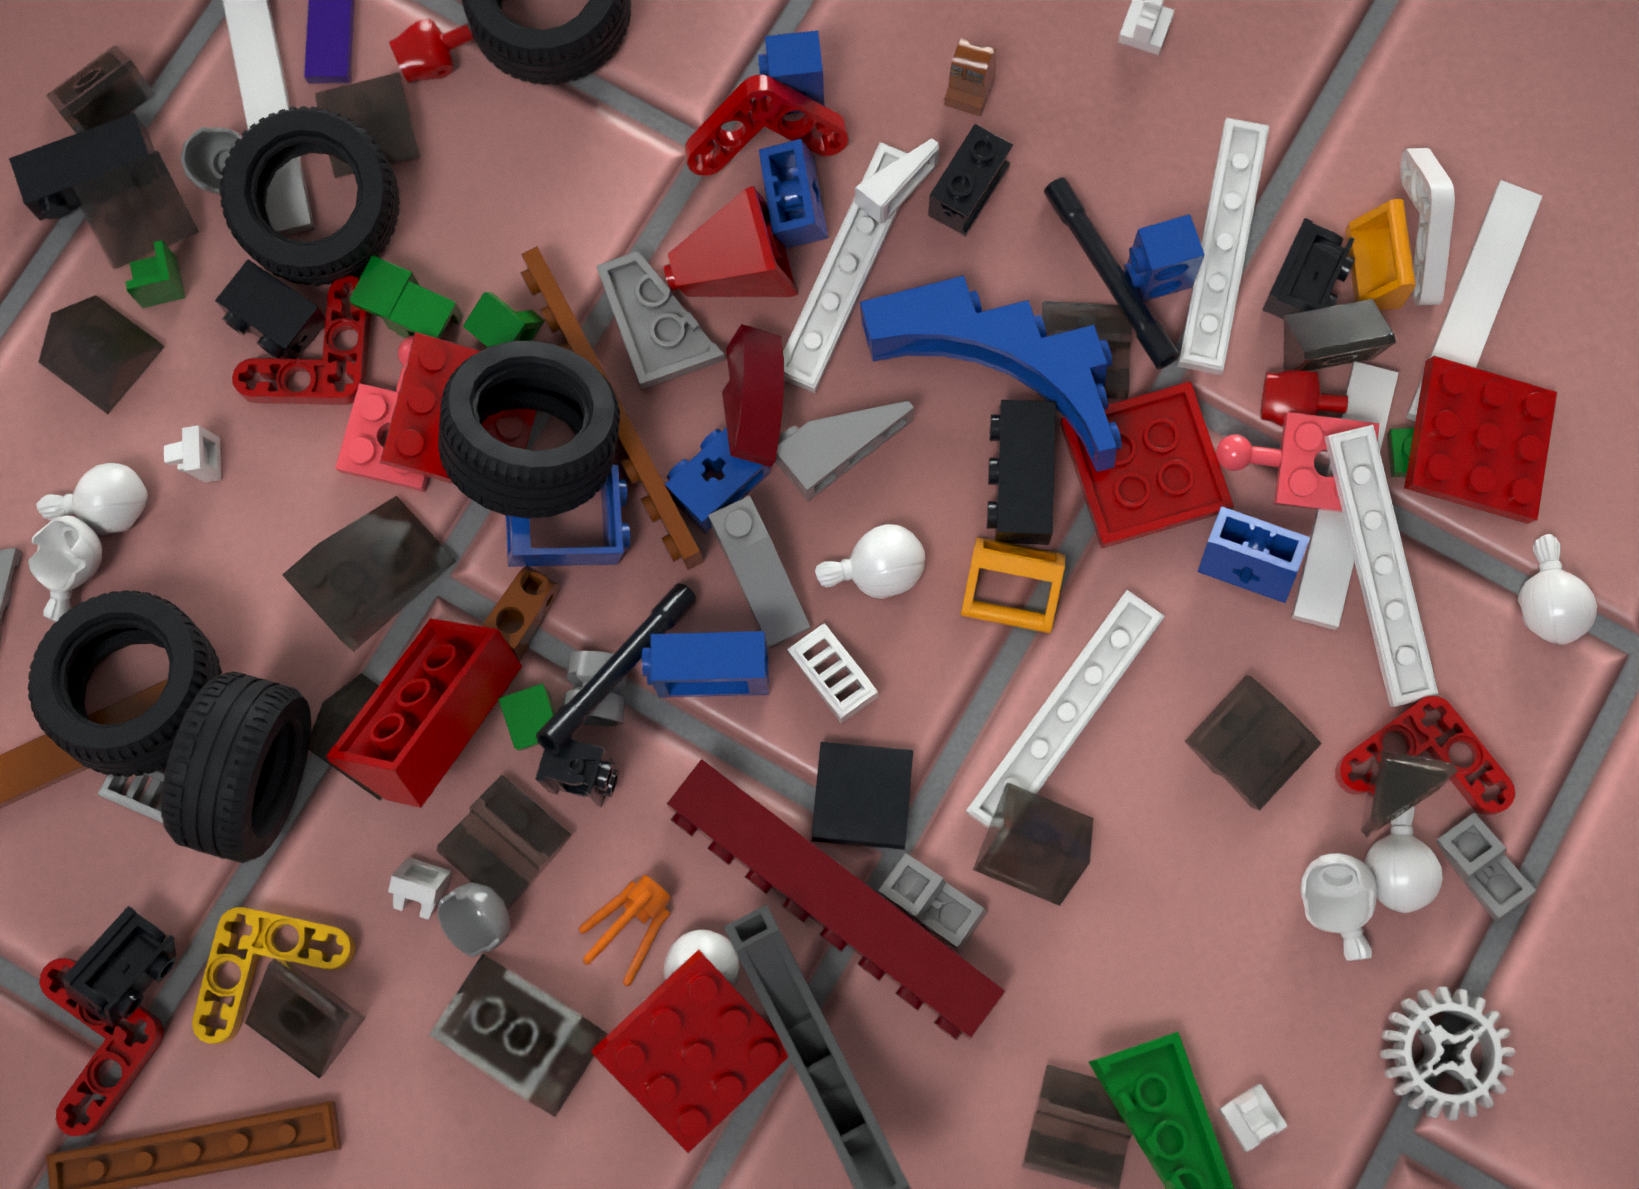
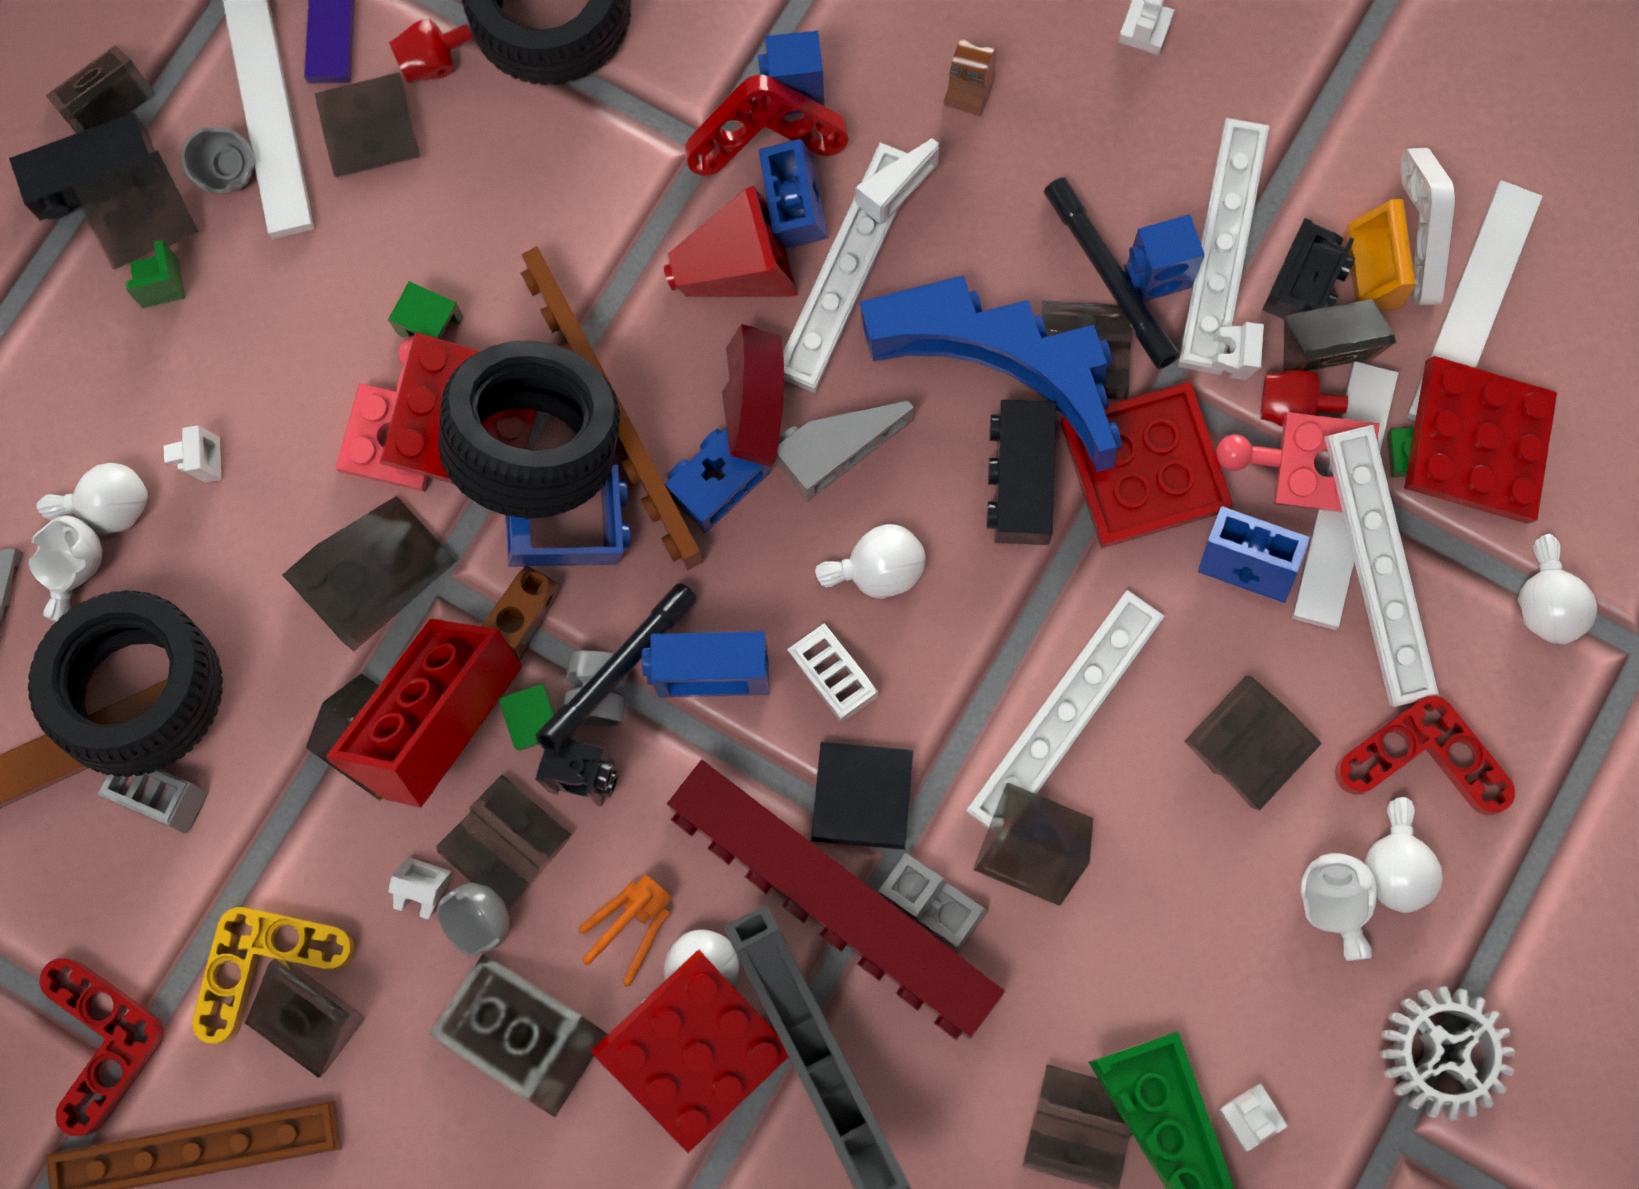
(97, 351): clear smoke slope -> none
(120, 967): black hinge -> none
(236, 766): black tyre -> none
(270, 311): black hinge -> none
(271, 146): black tyre -> none
(322, 371): red beam -> none
(381, 288): green panel -> none
(498, 323): green panel -> none
(654, 326): light grey wing -> none
(759, 571): light grey slope -> none
(969, 180): black hinge -> none
(1016, 561): light orange tile -> none
(1245, 350): none -> white tile
(1400, 784): clear smoke slope -> none
(1484, 868): light grey slope -> none

